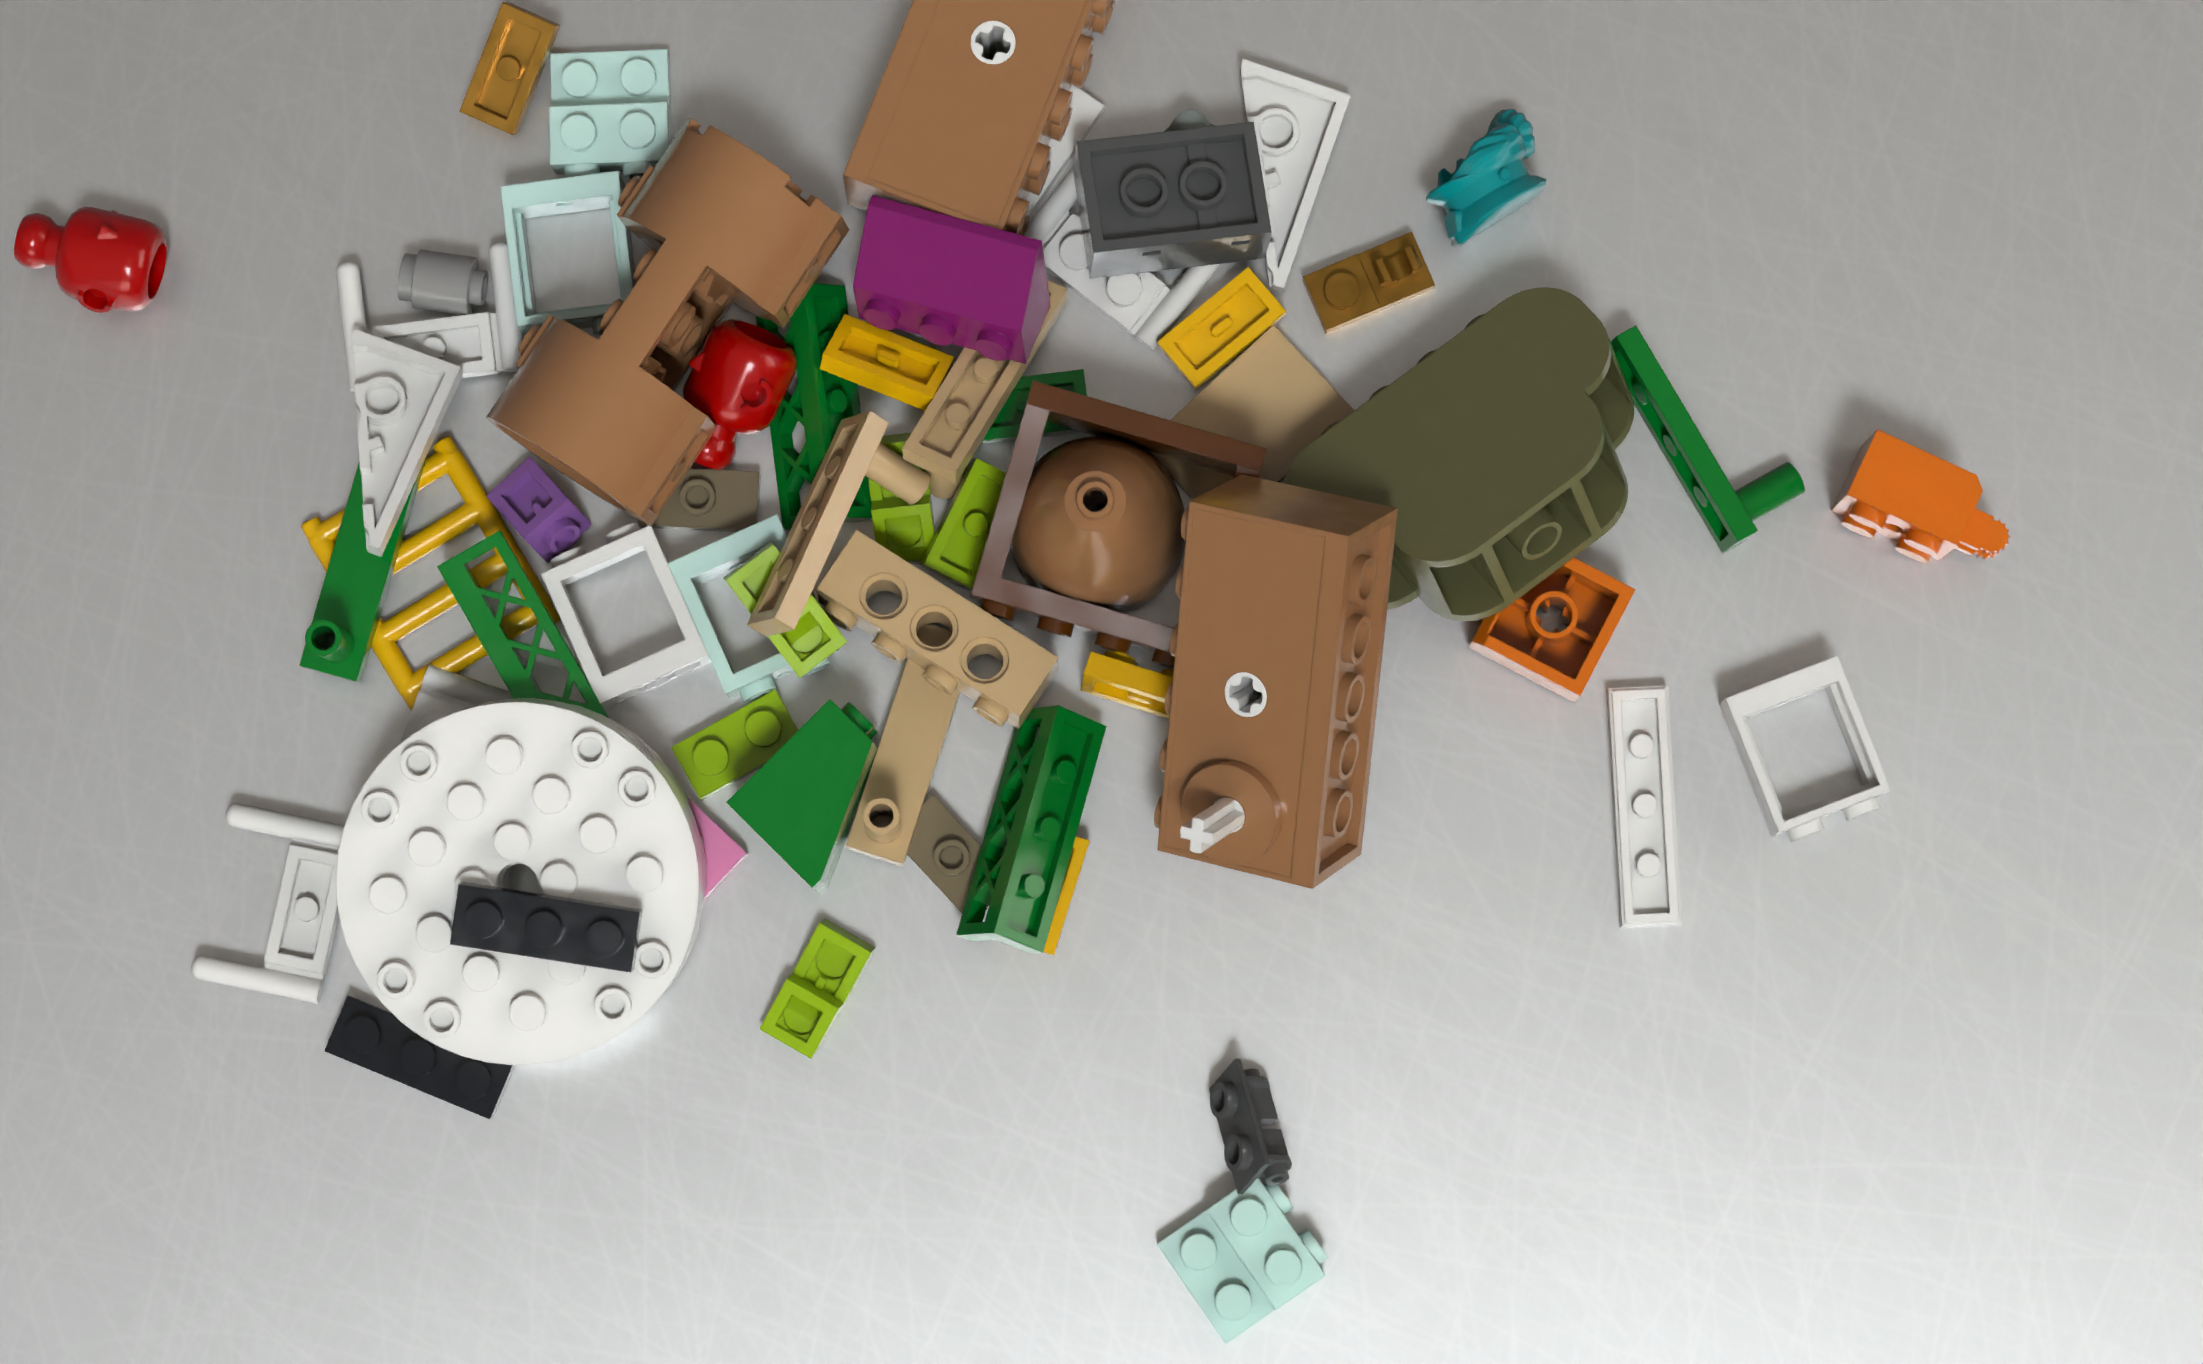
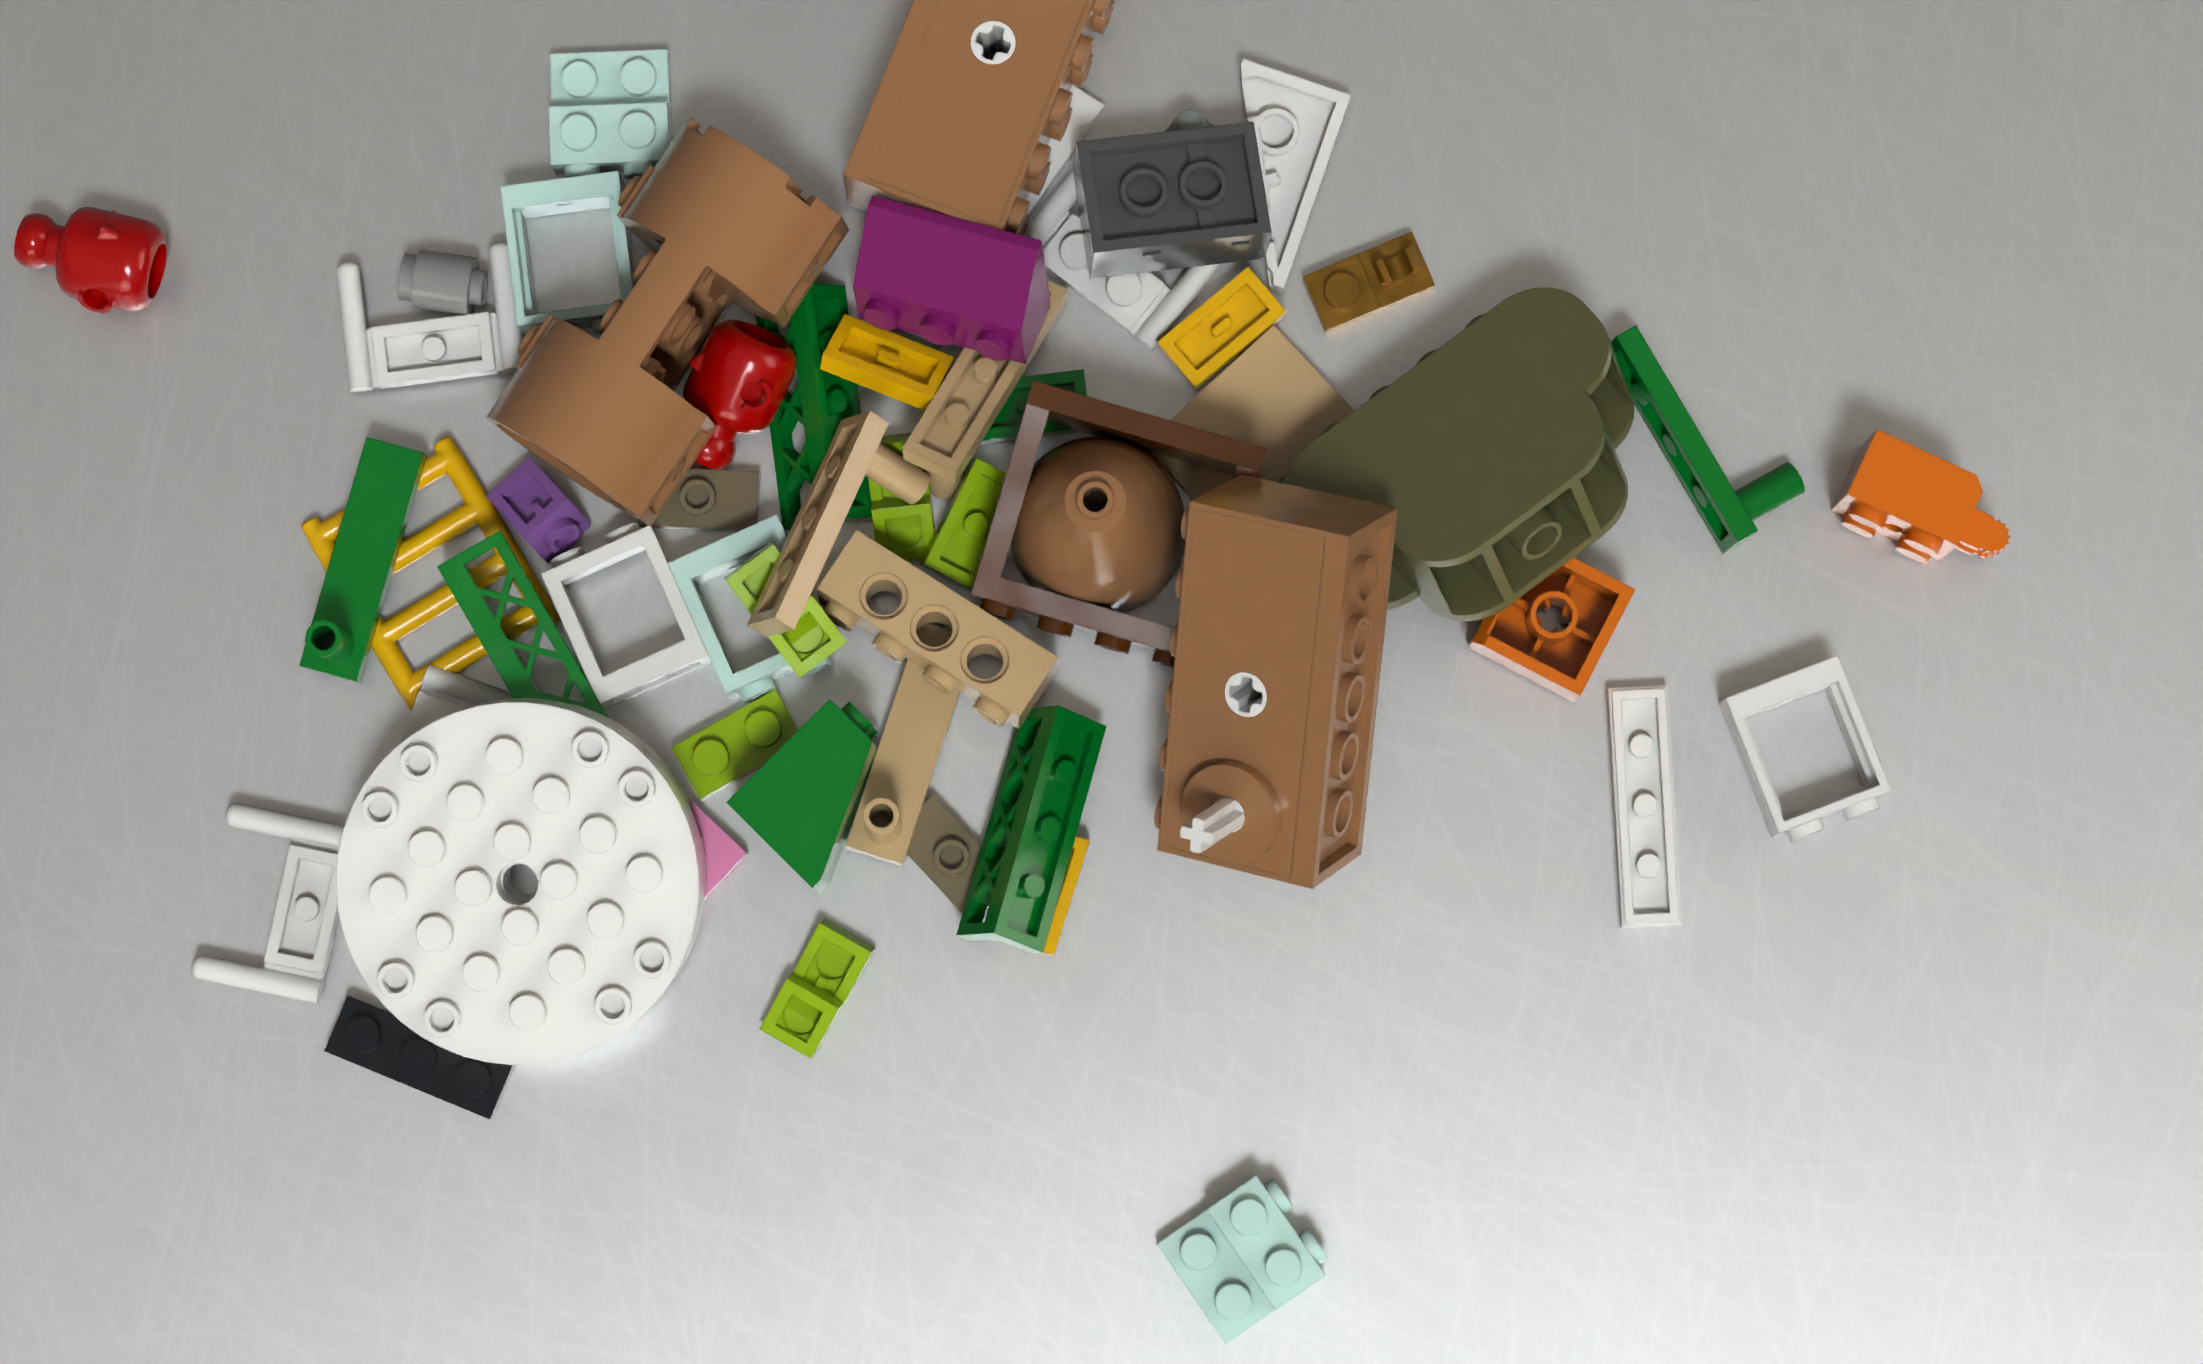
(399, 411): white wing -> none
(510, 68): pearl gold plate -> none
(546, 927): black plate -> none
(1123, 681): yellow plate -> none
(1241, 1105): dark grey hinge -> none
(1489, 180): teal piece -> none

